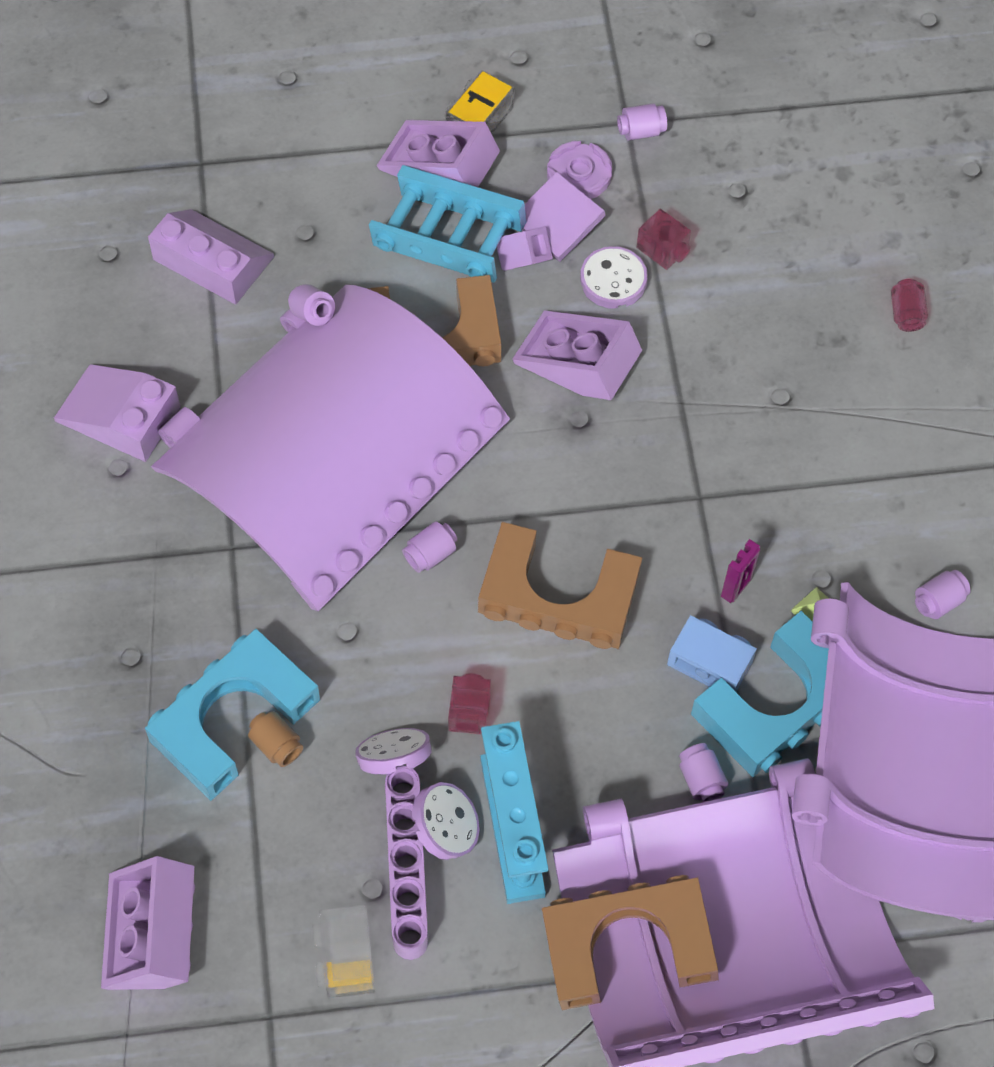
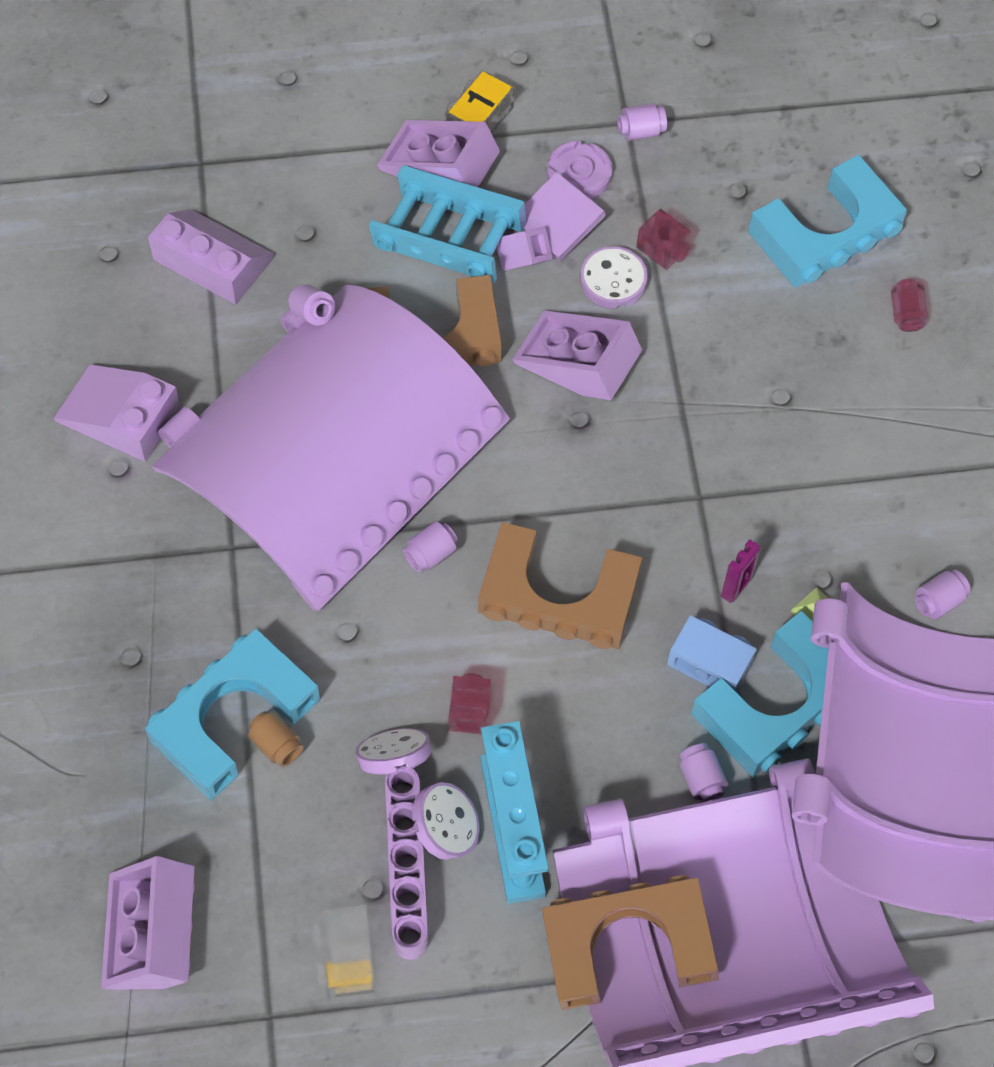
(807, 254): none -> medium azure arch

